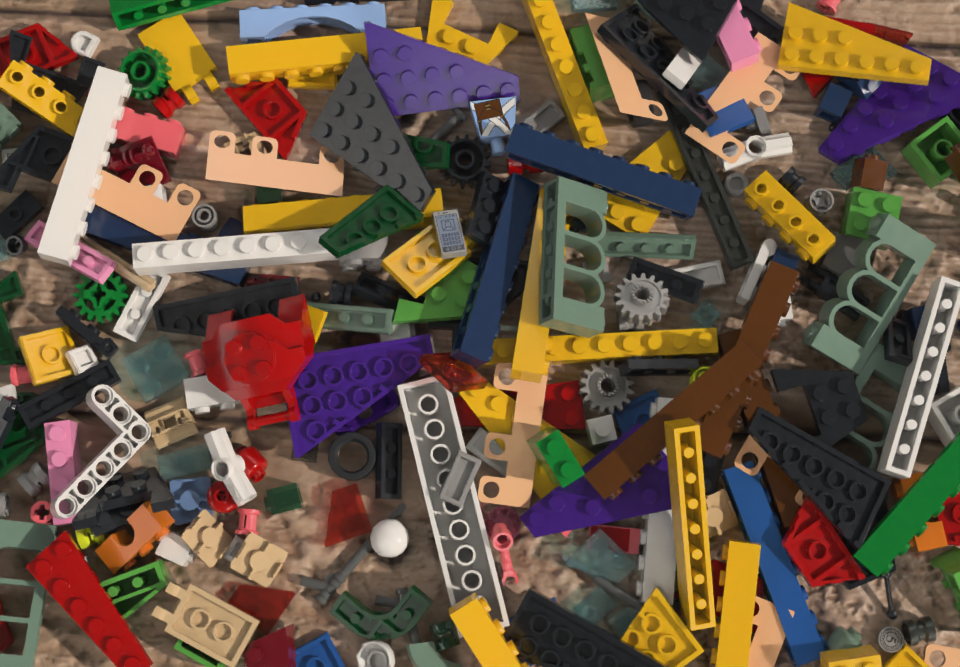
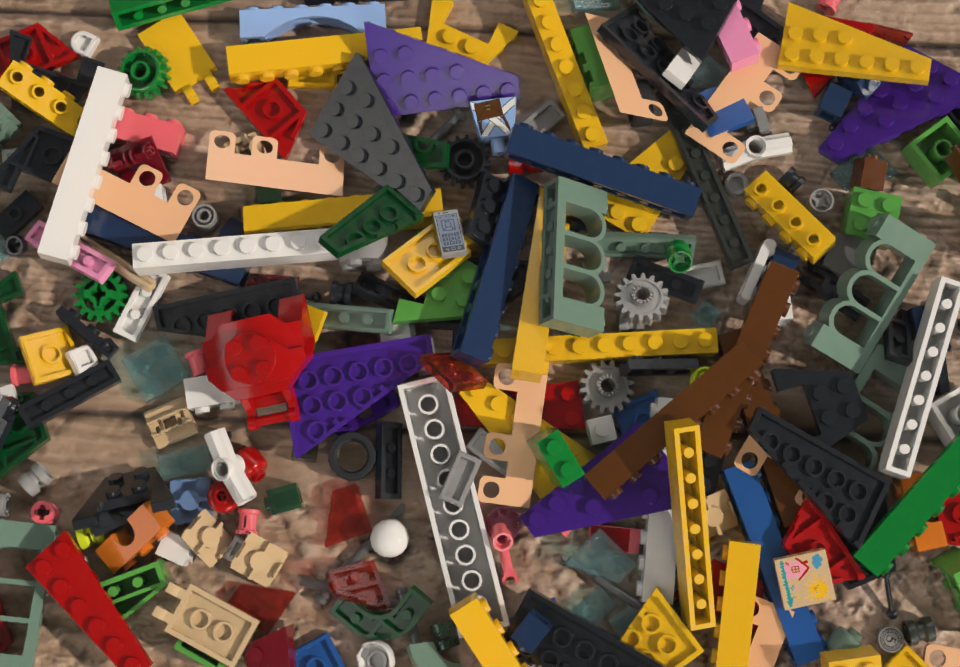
(63, 461): bright pink brick -> none
(106, 456): white beam -> none
(168, 103): red wheel -> none
(358, 584): none -> clear red wing
(531, 631): none -> dark blue brick
(679, 256): none -> green wheel
(804, 578): none -> tan tile

